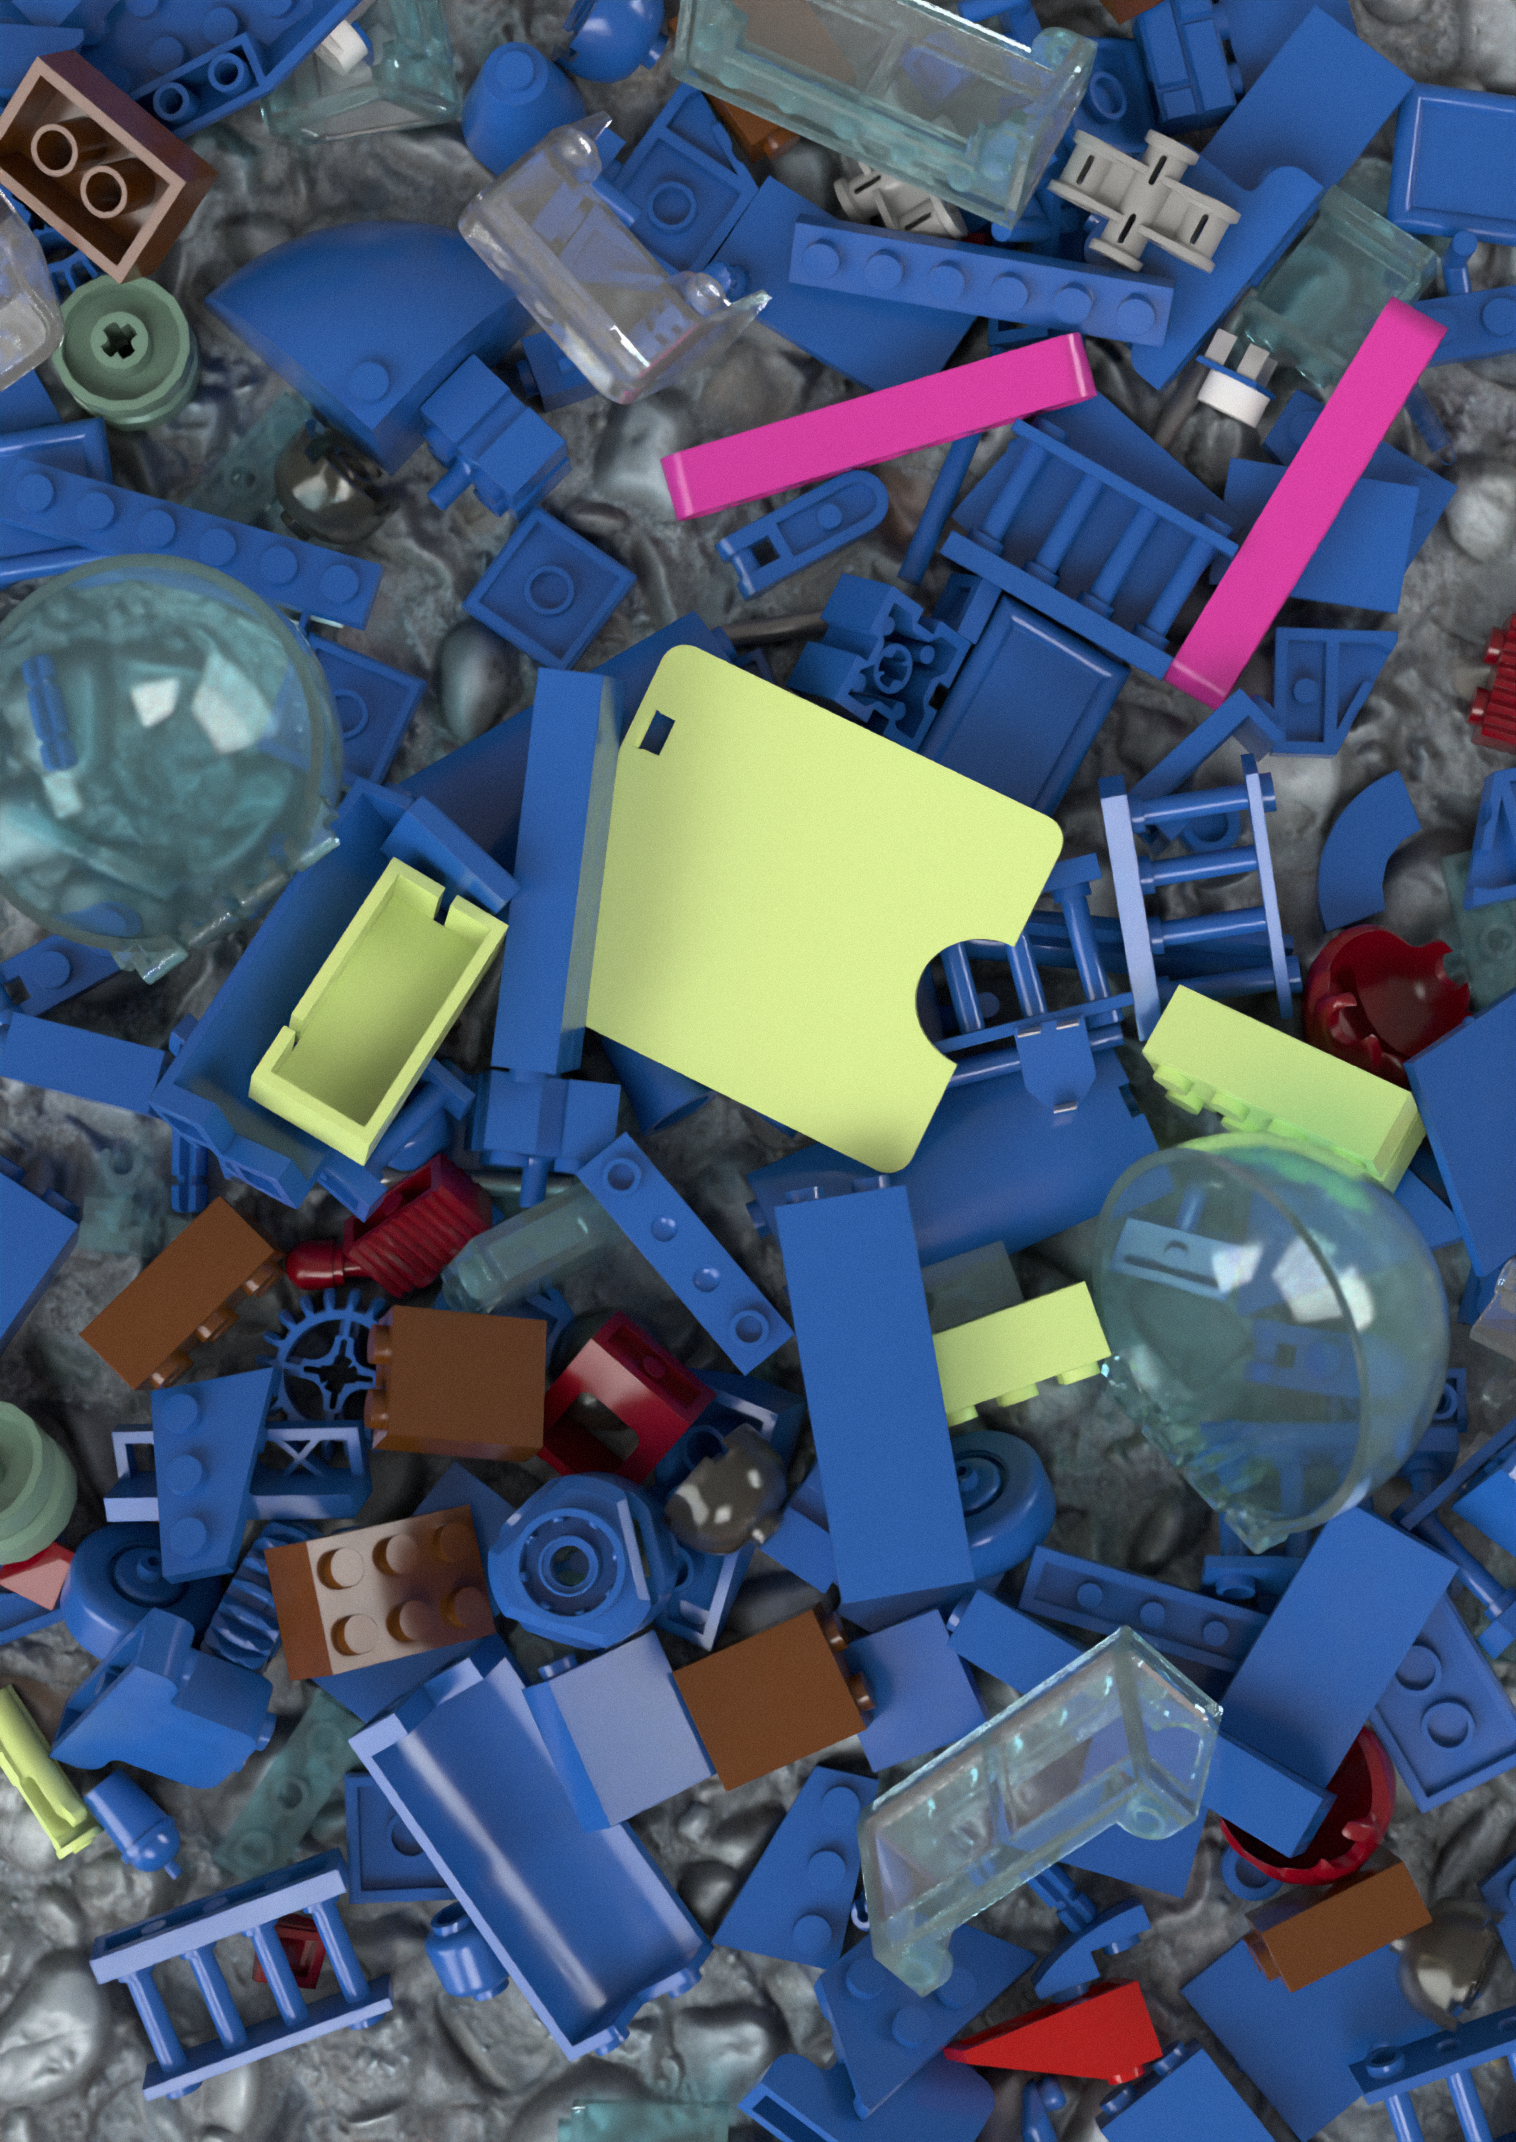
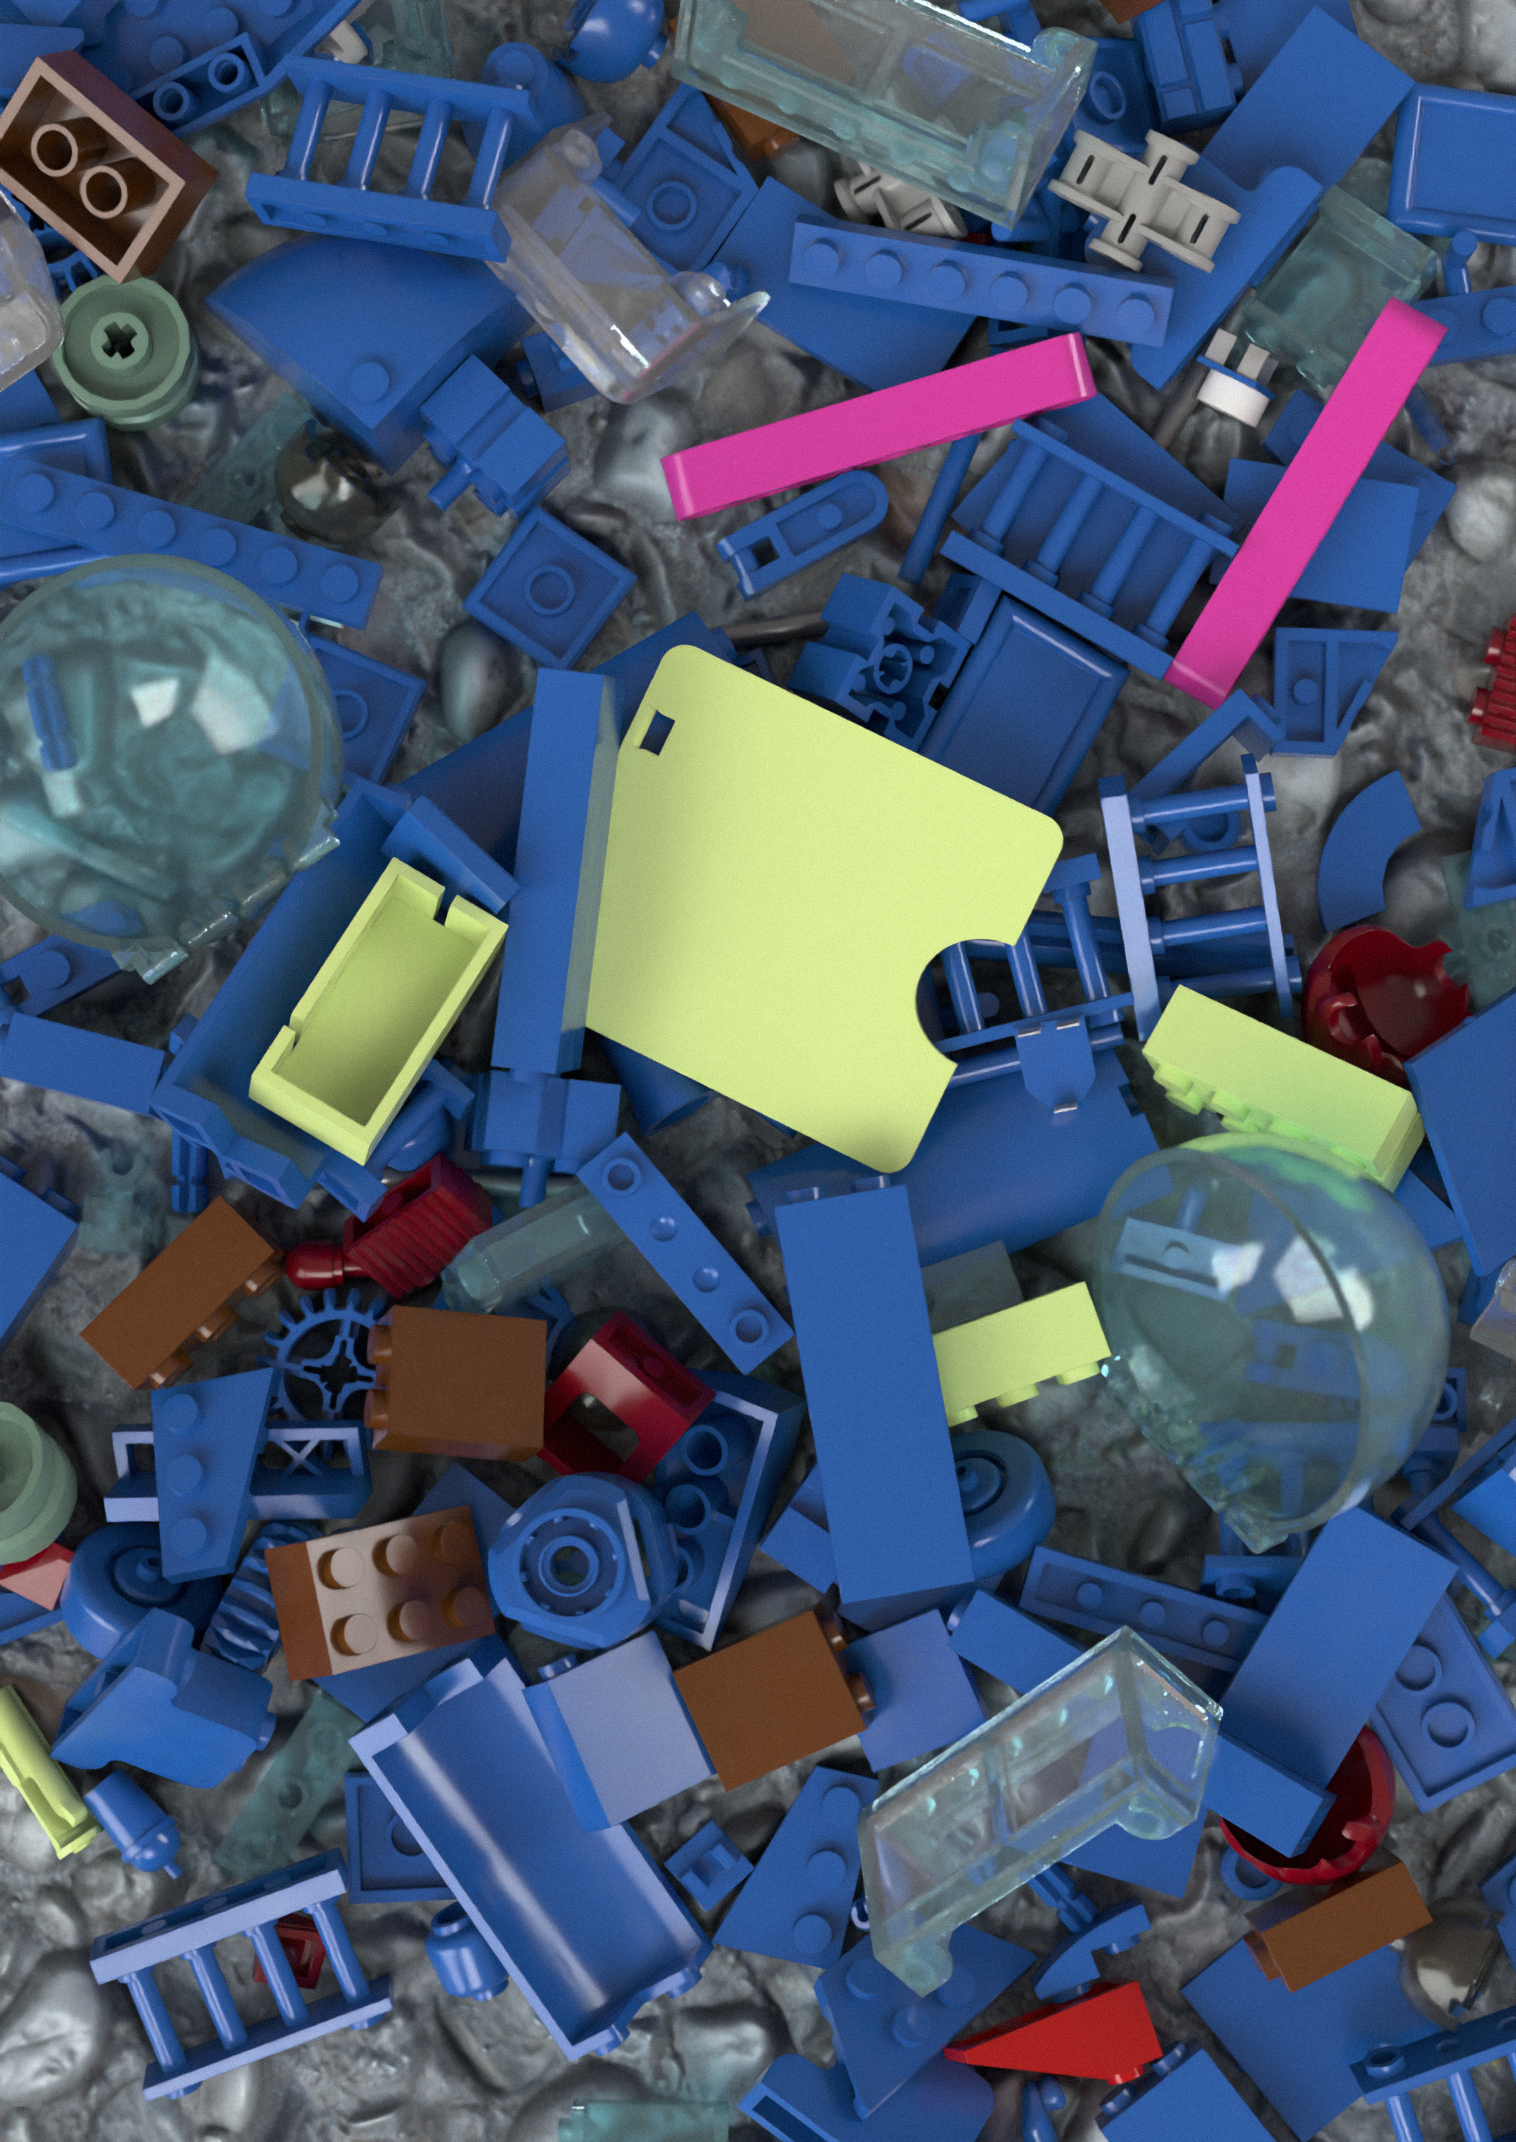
(411, 215): none -> blue fence
(709, 1864): none -> blue tile
(730, 1497): clear smoke cylinder -> none

